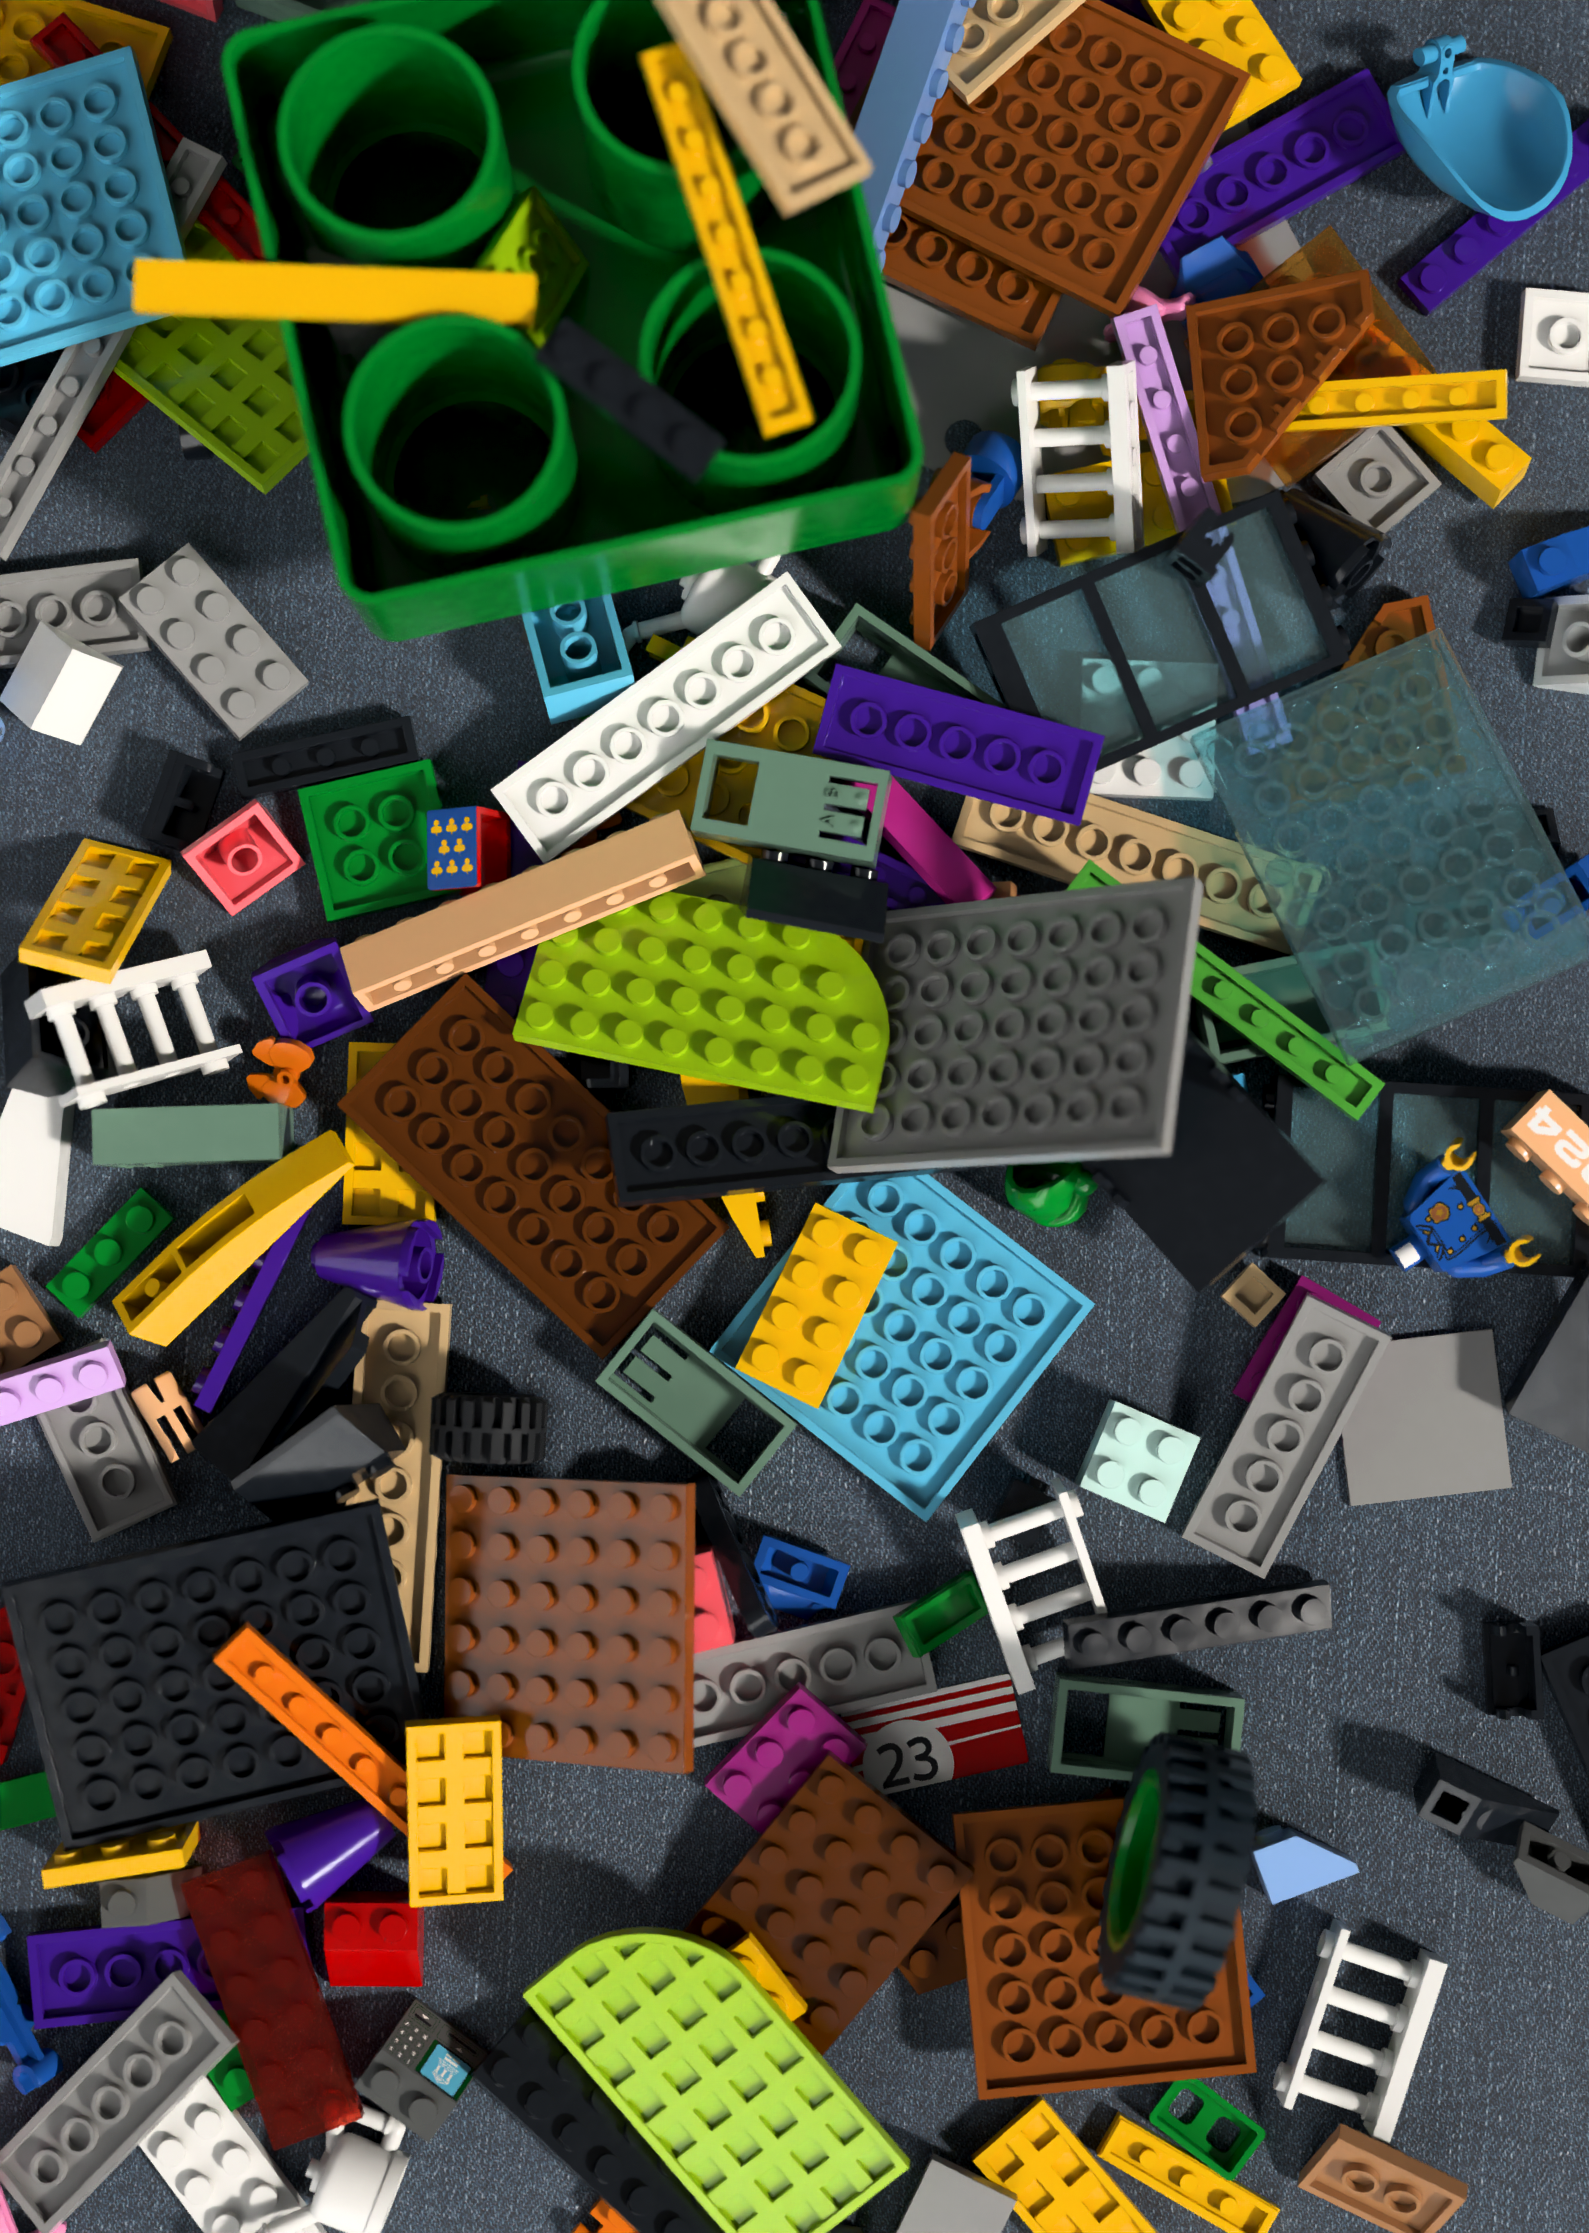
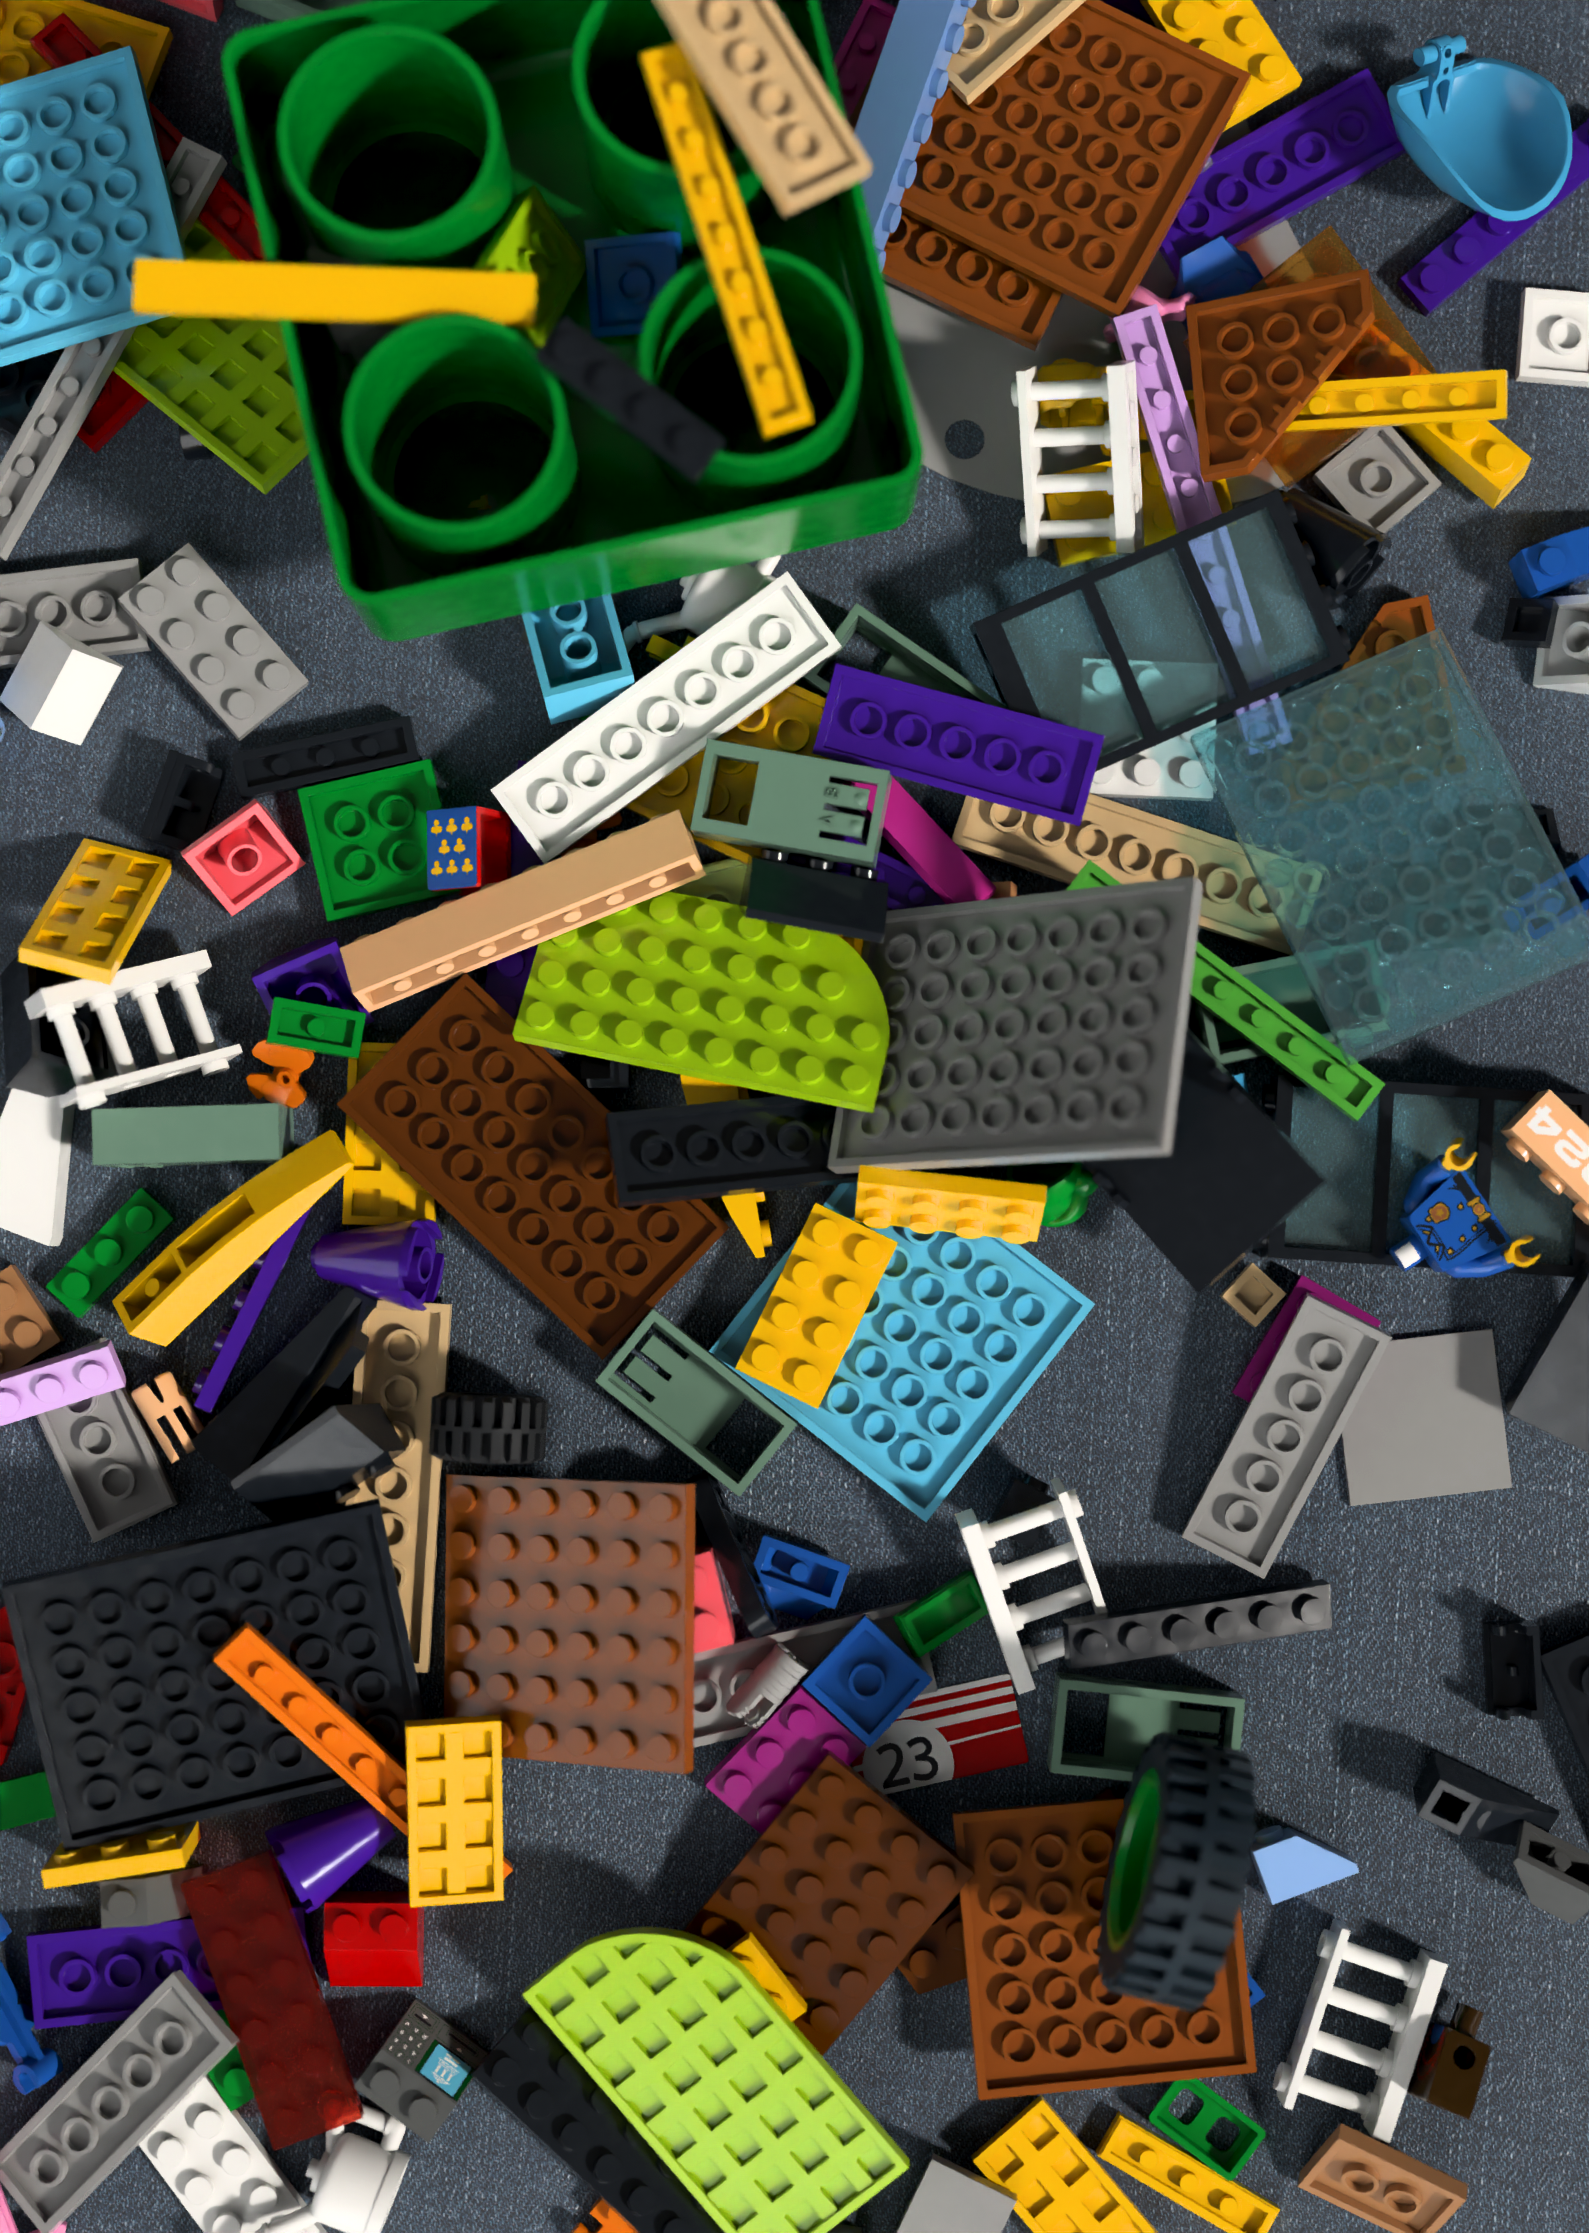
(315, 1028): none -> green plate
(626, 279): none -> blue plate
(767, 1686): none -> light grey hinge
(866, 1680): none -> blue plate
(949, 1204): none -> yellow plate
(952, 526): dark orange plate -> none
(1137, 1460): light aqua brick -> none
(1193, 552): black hinge -> none
(1449, 2079): none -> dark brown torso

